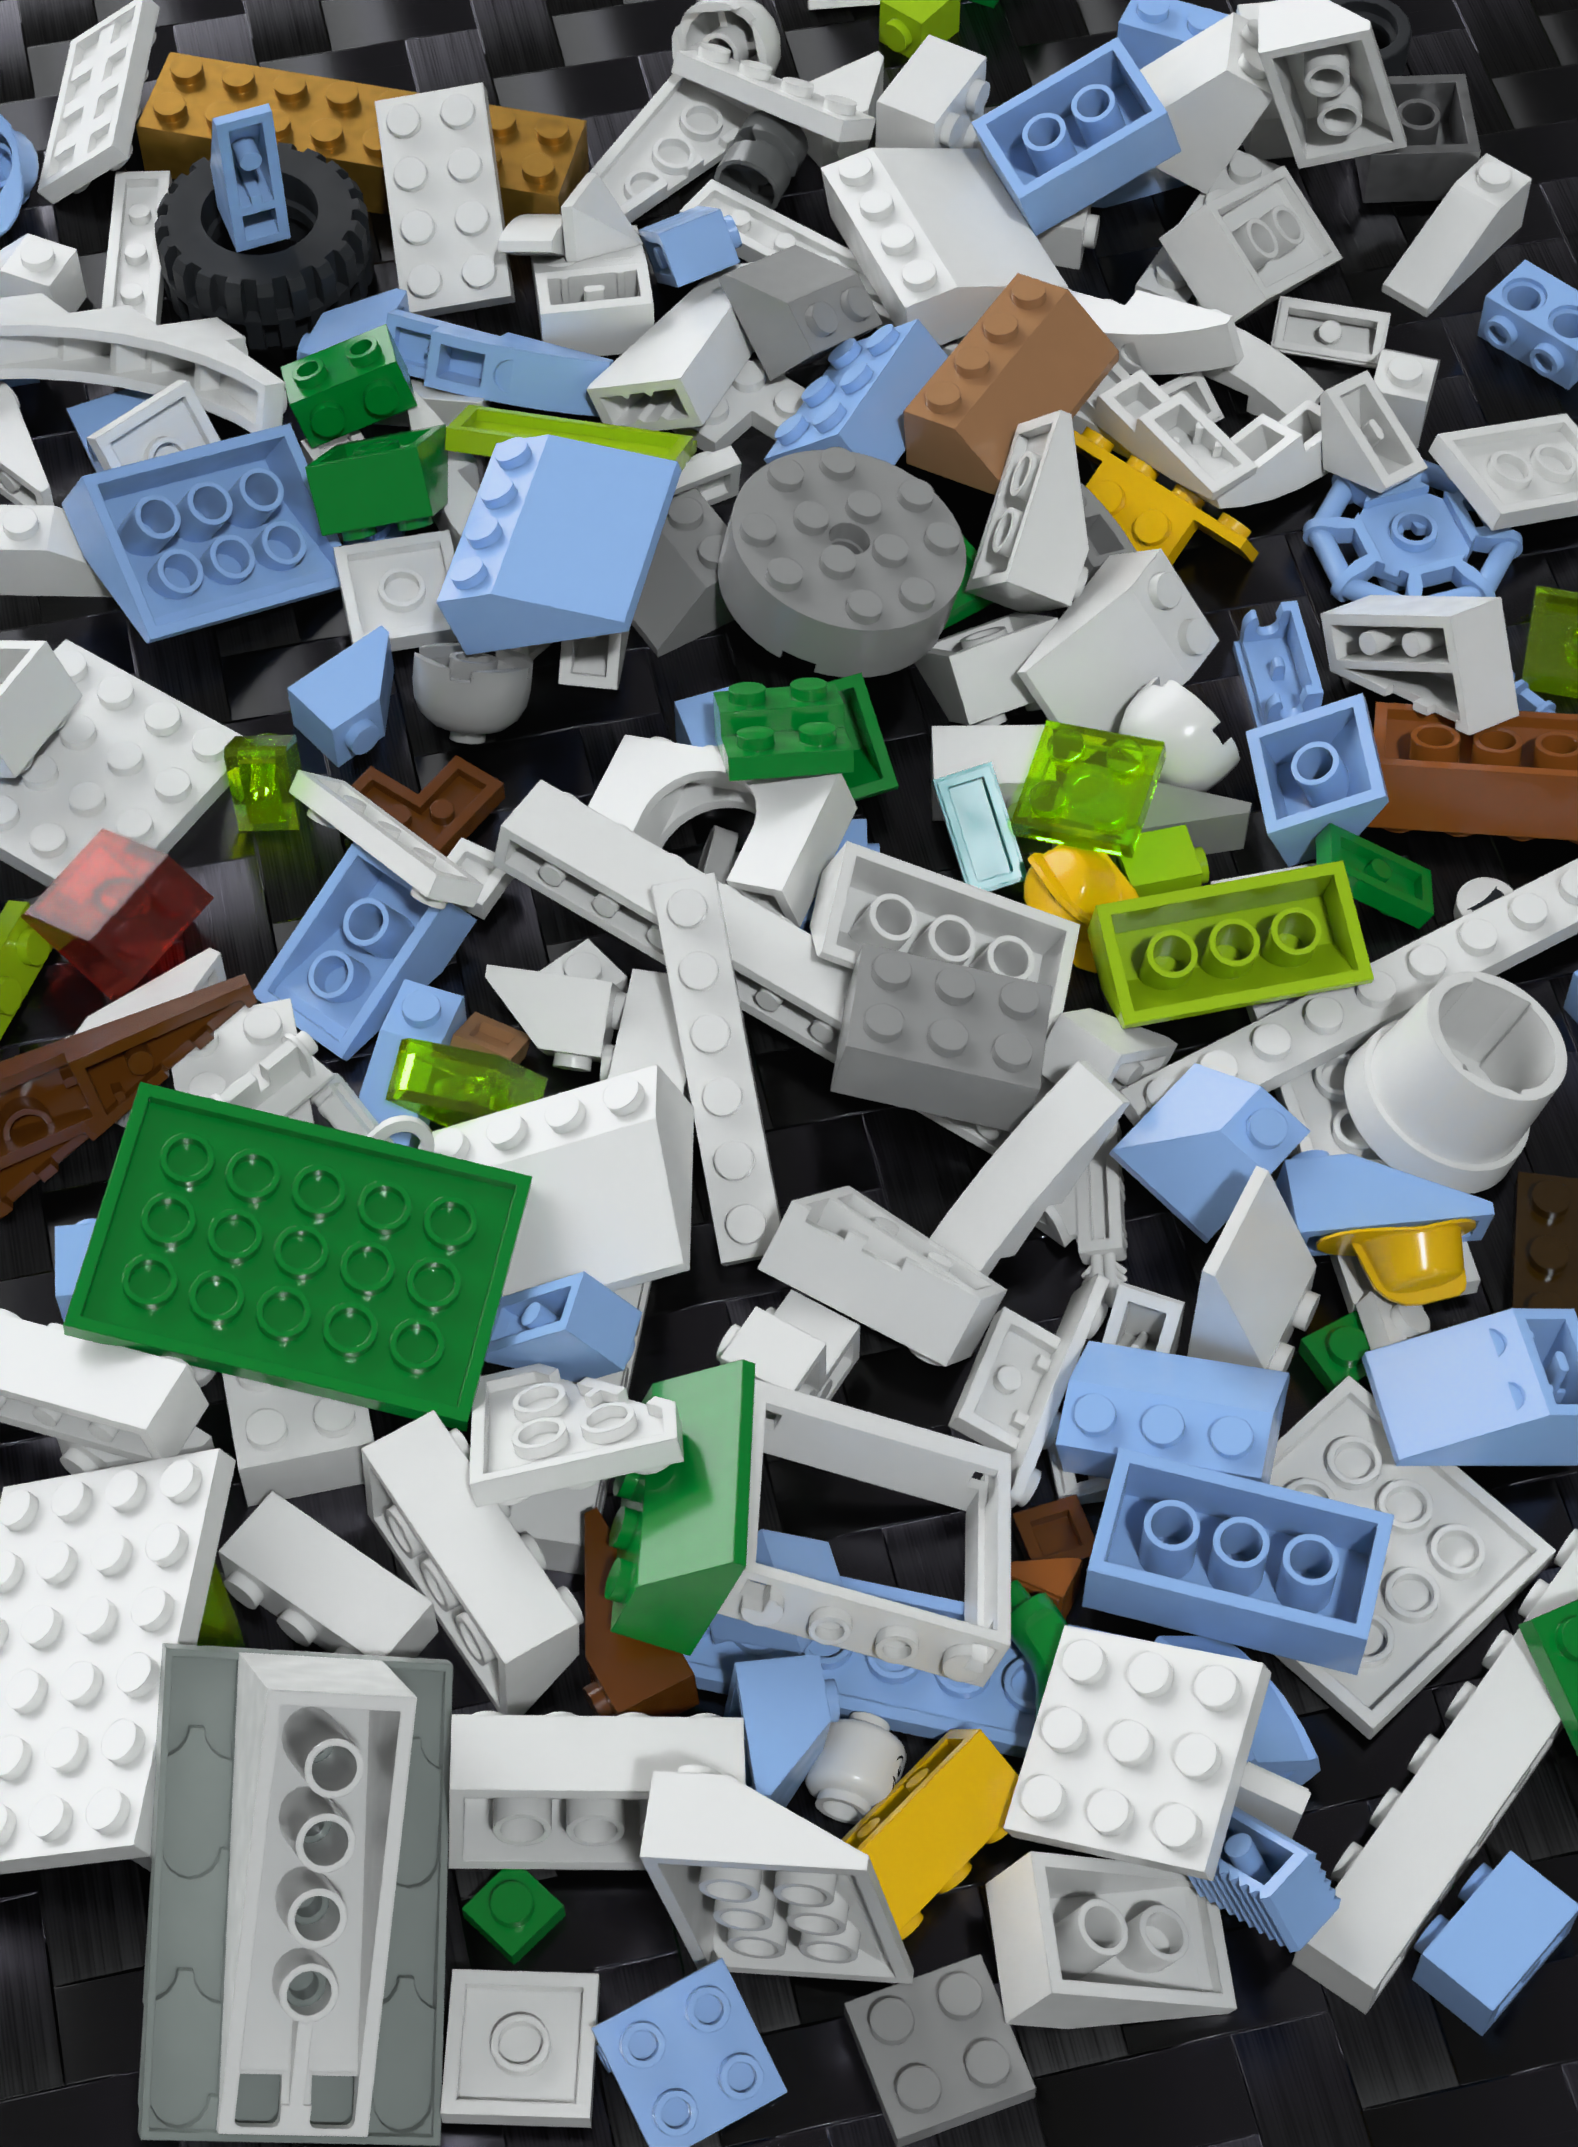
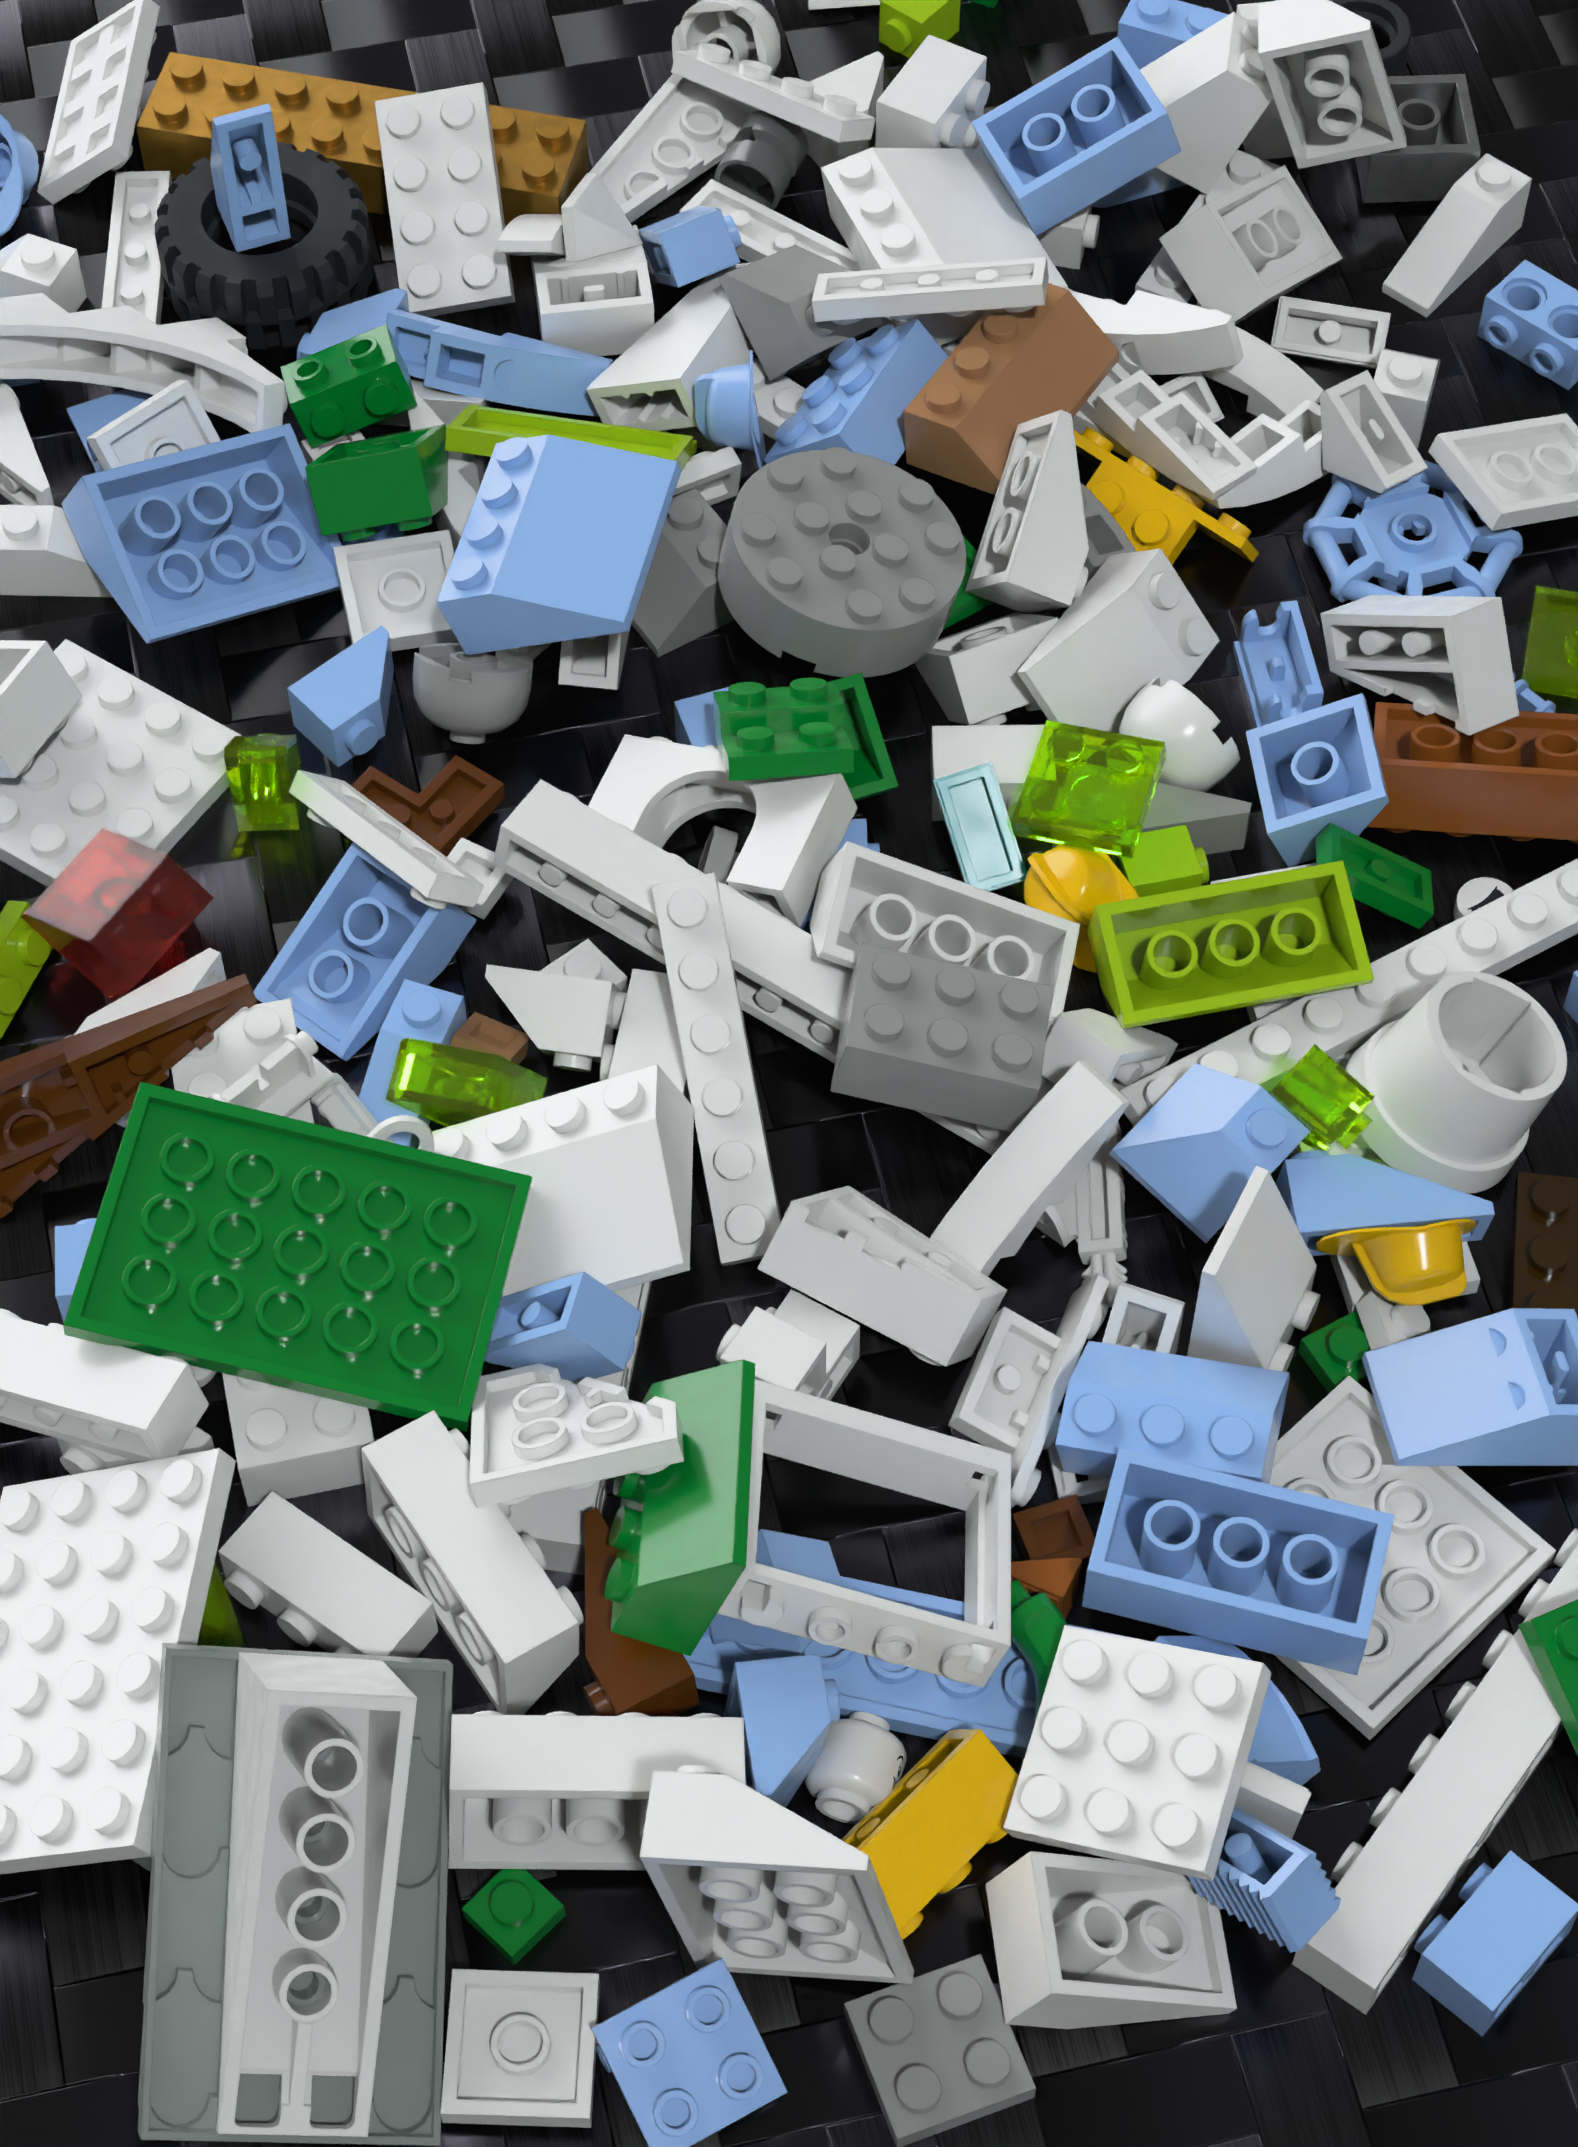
(728, 409): none -> light blue piece
(931, 289): none -> white plate
(1325, 1101): none -> clear neon green slope

